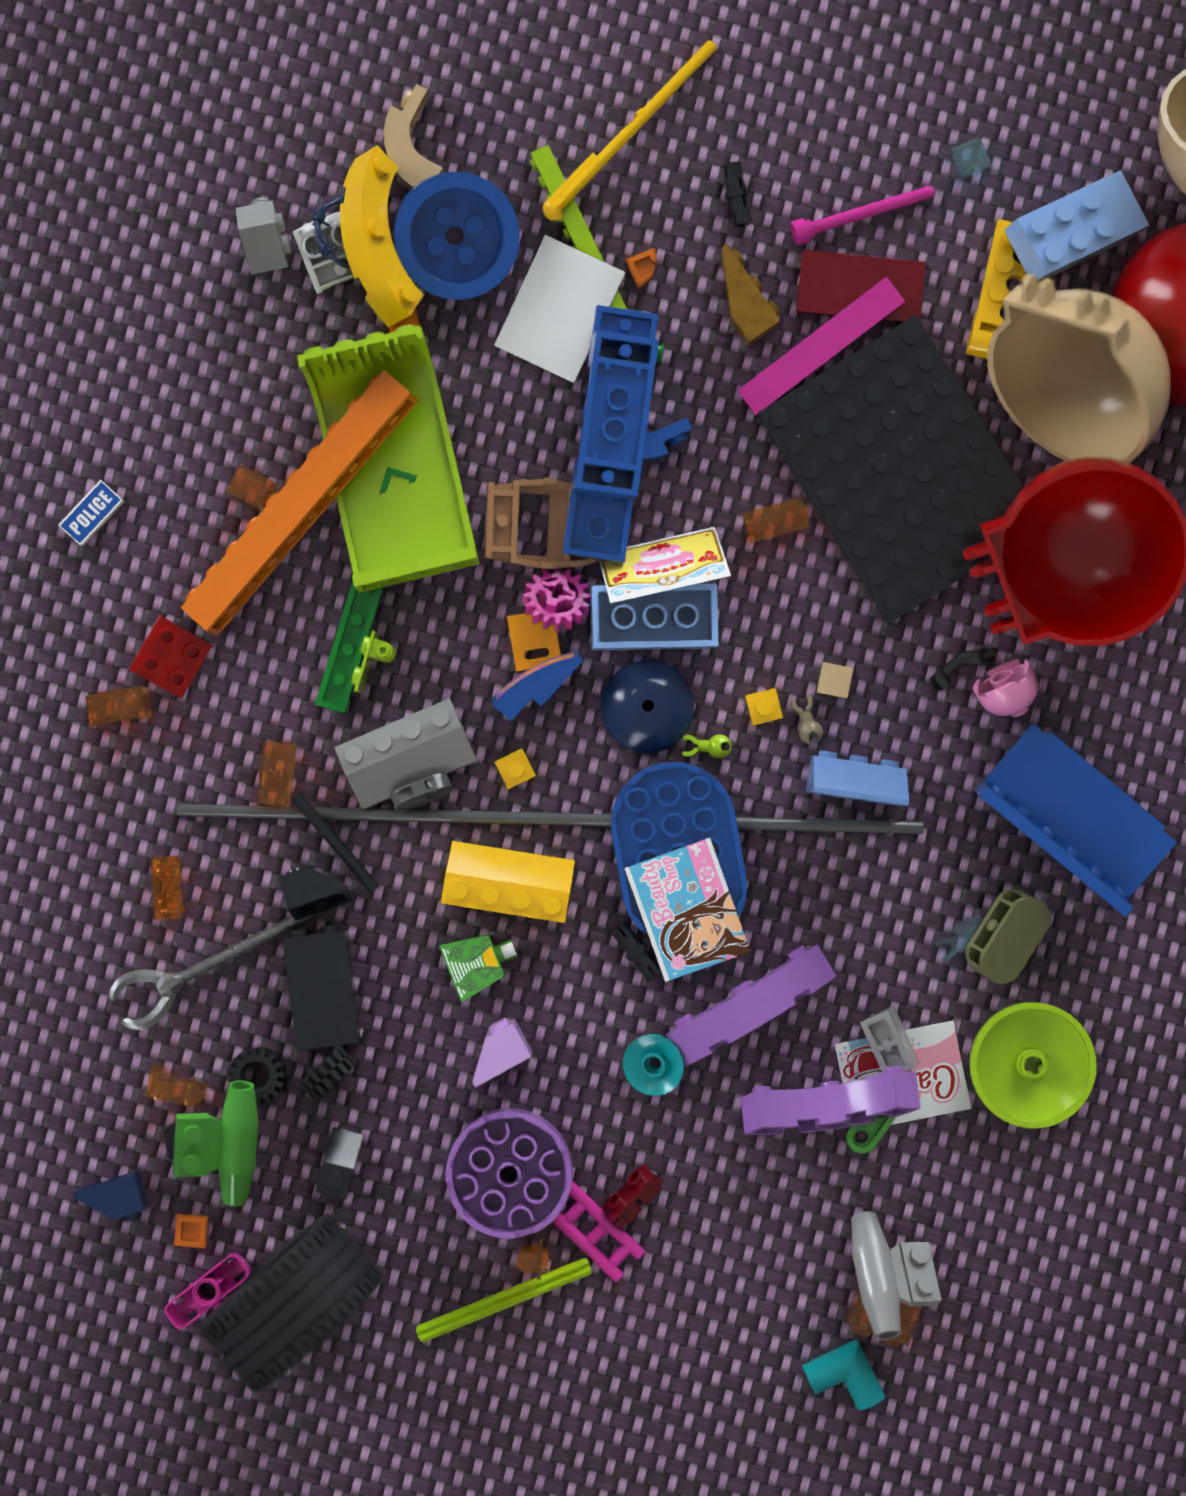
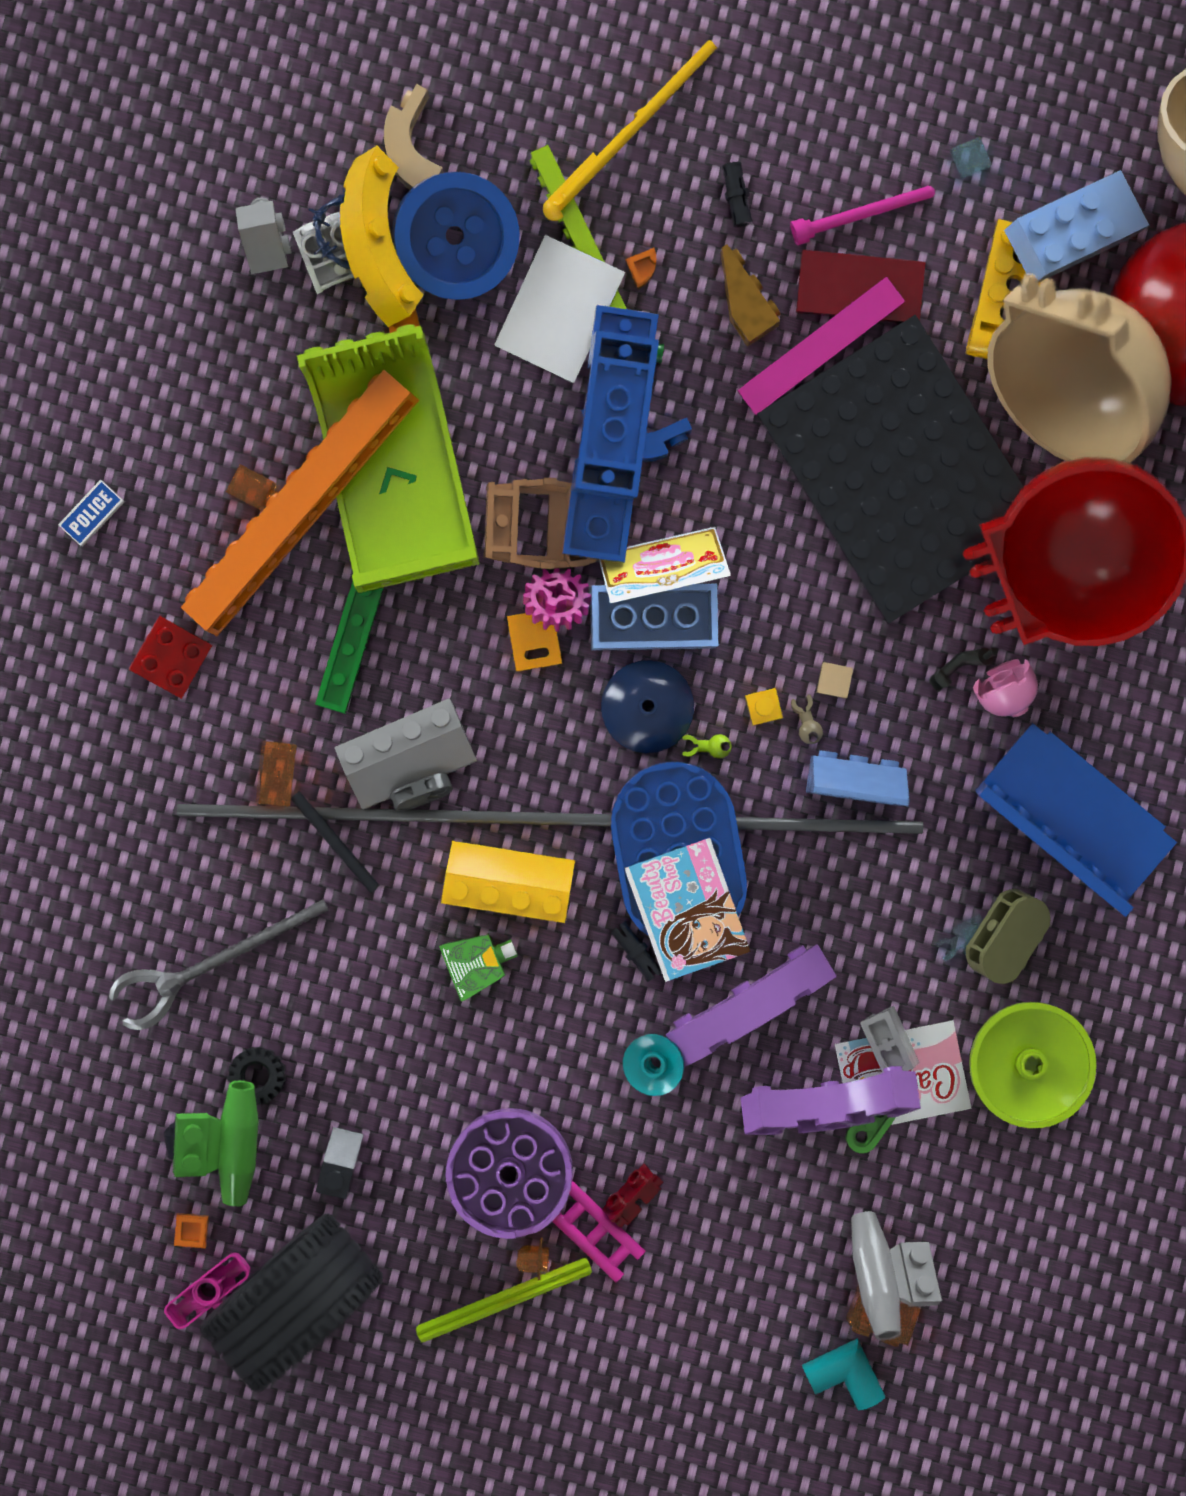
(116, 1196): dark blue slope -> none
(118, 706): clear orange slope -> none
(165, 887): clear orange hinge -> none
(173, 1088): clear orange leg -> none
(312, 892): black slope -> none
(321, 988): black brick -> none
(327, 1073): black tyre -> none
(371, 649): lime hinge -> none
(501, 1050): lavender slope -> none
(515, 768): yellow plate -> none
(536, 684): blue slope -> none
(776, 520): clear orange hinge -> none

